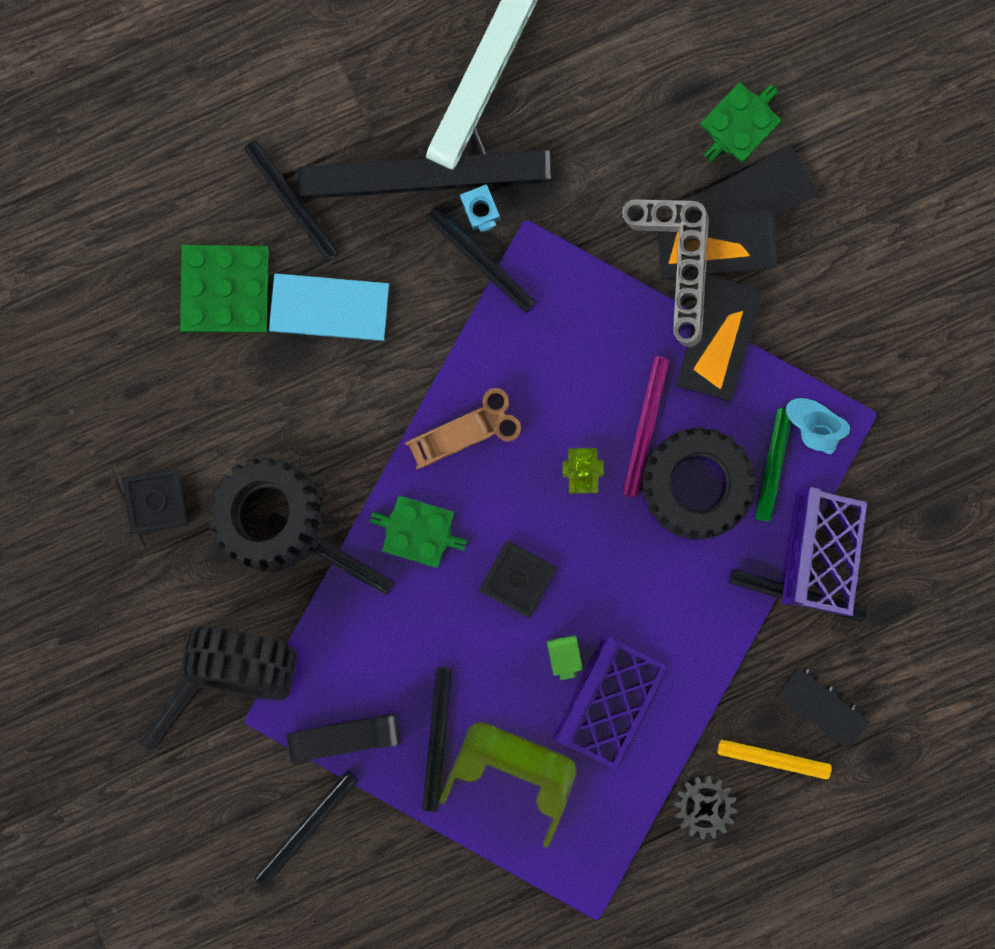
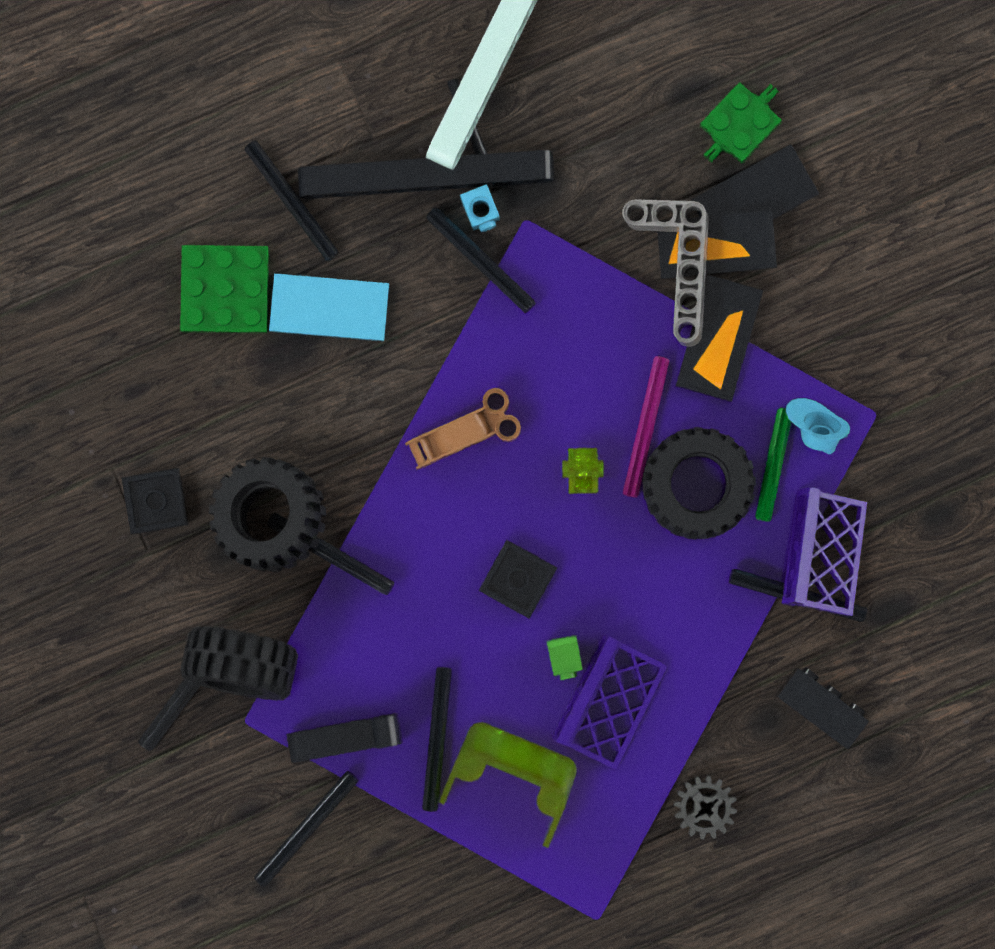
(418, 531): green plate -> none
(774, 759): yellow axle -> none

